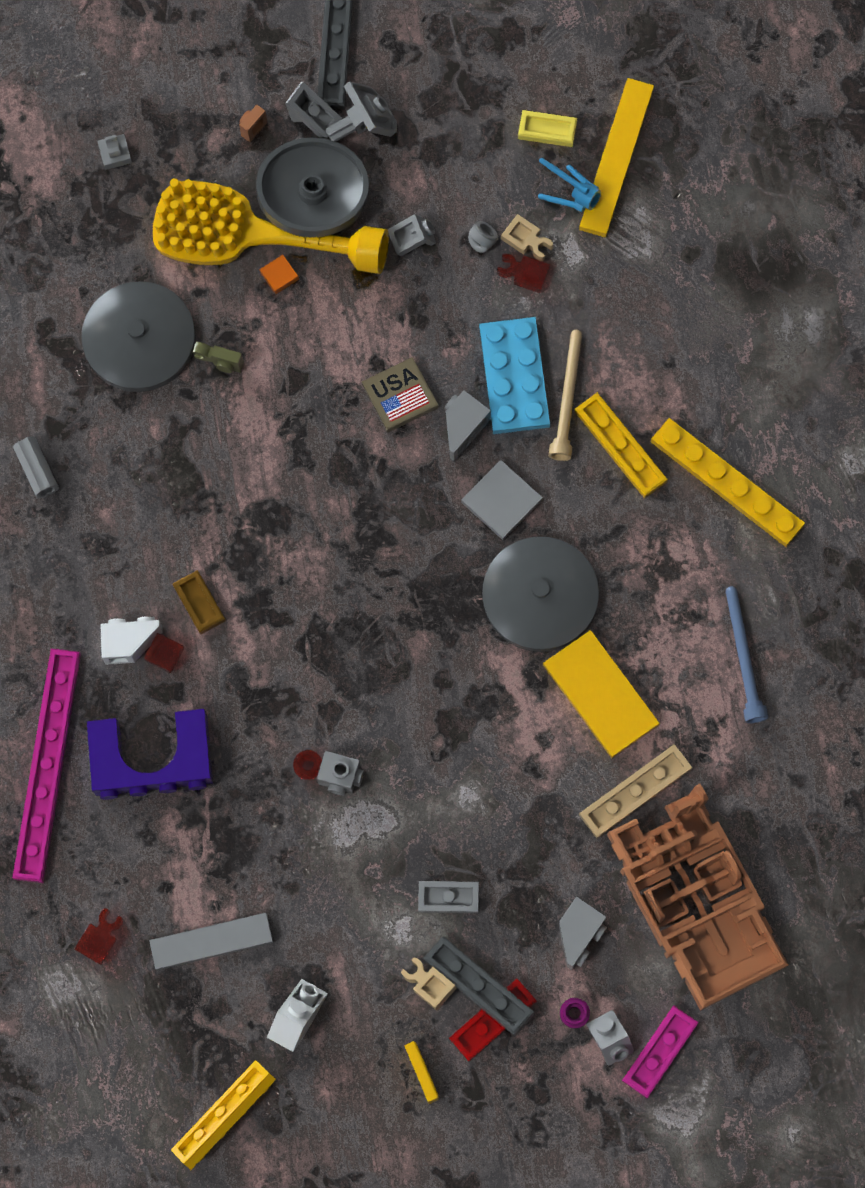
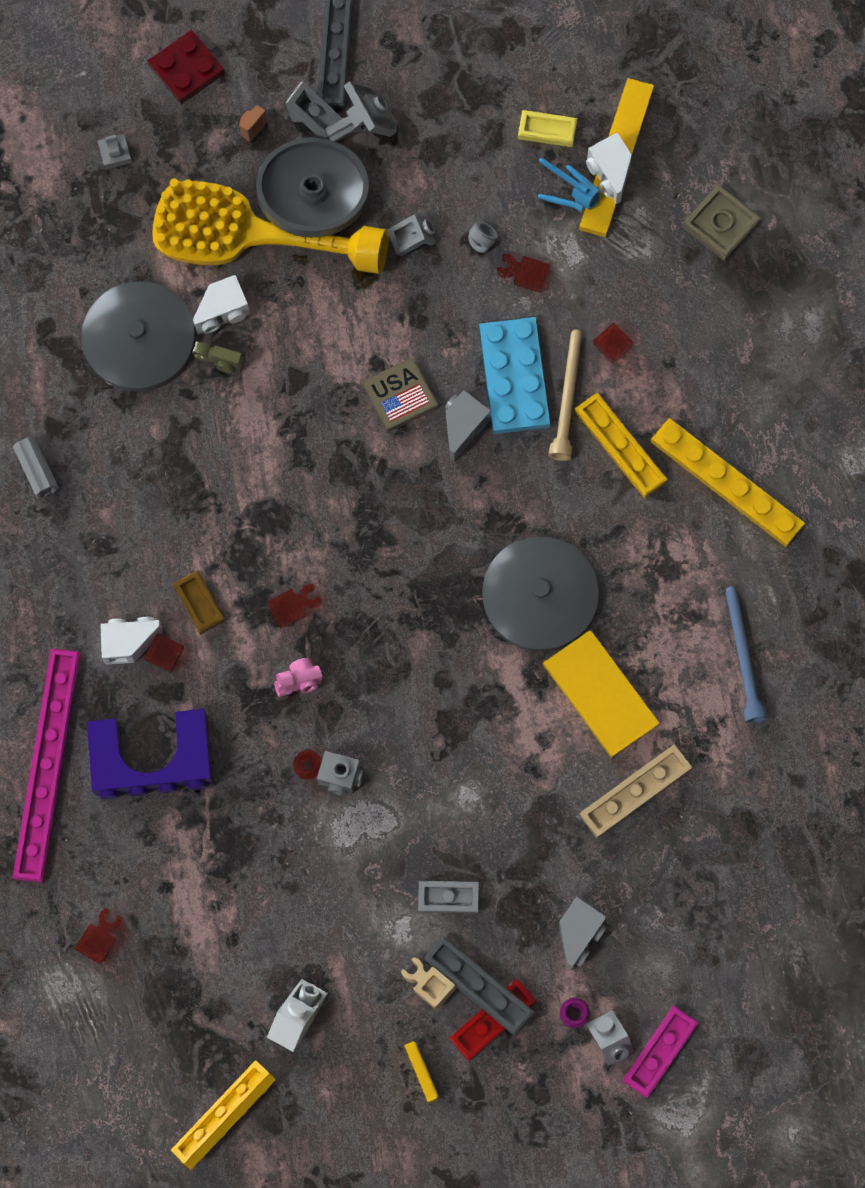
(186, 66): none -> dark red plate
(211, 941): light grey tile -> none
(220, 305): none -> white slope
(279, 274): orange tile -> none
(289, 607): none -> clear red plate
(303, 677): none -> bright pink plate
(501, 500): light grey tile -> none
(524, 236): tan plate -> none
(611, 163): none -> white slope
(612, 343): none -> clear red plate
(721, 222): none -> dark tan tile
(723, 948): nougat piece -> none

